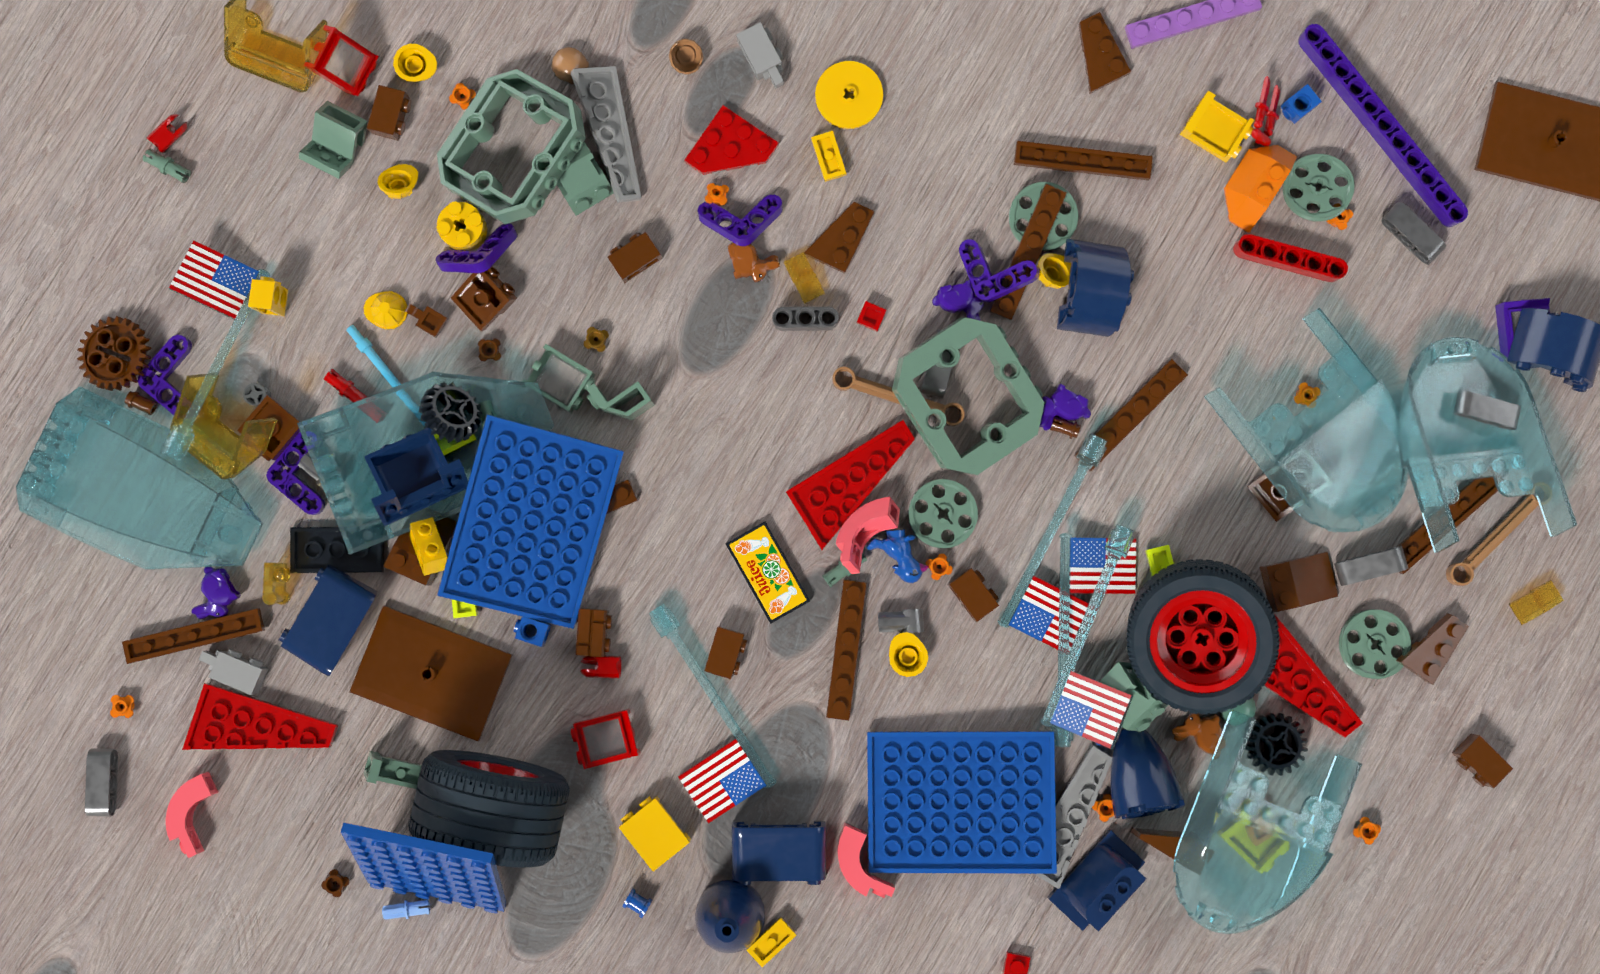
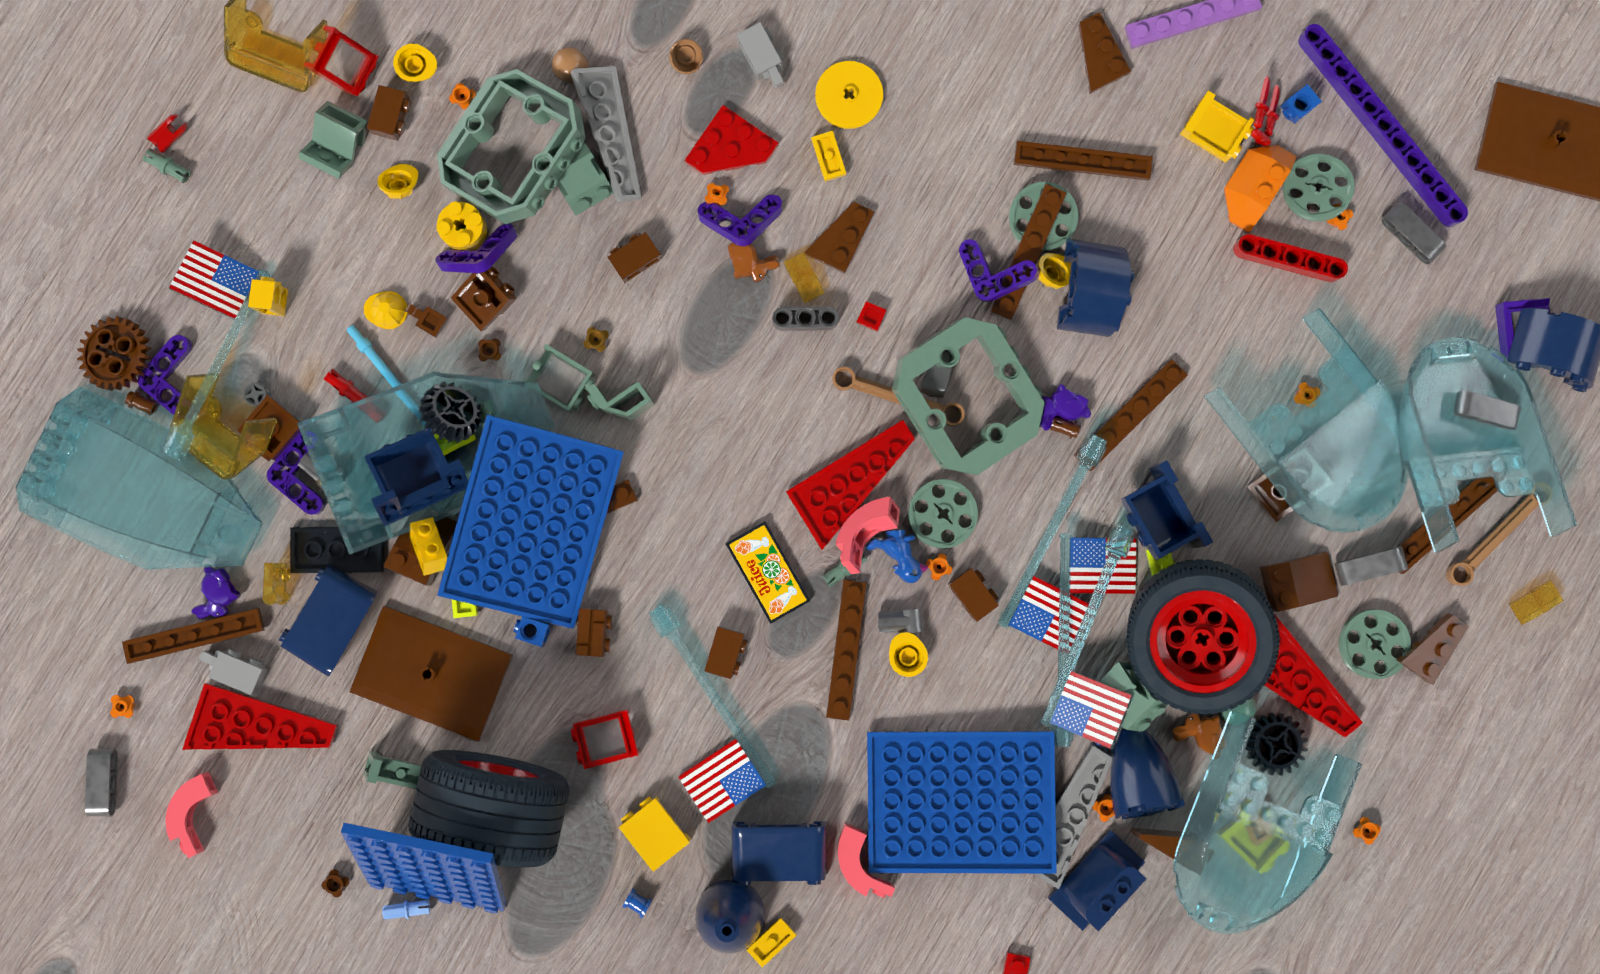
(604, 667): red piece -> none
(959, 299): dark purple animal -> none
(1162, 515): none -> dark blue windscreen
(1482, 761): reddish brown brick -> none

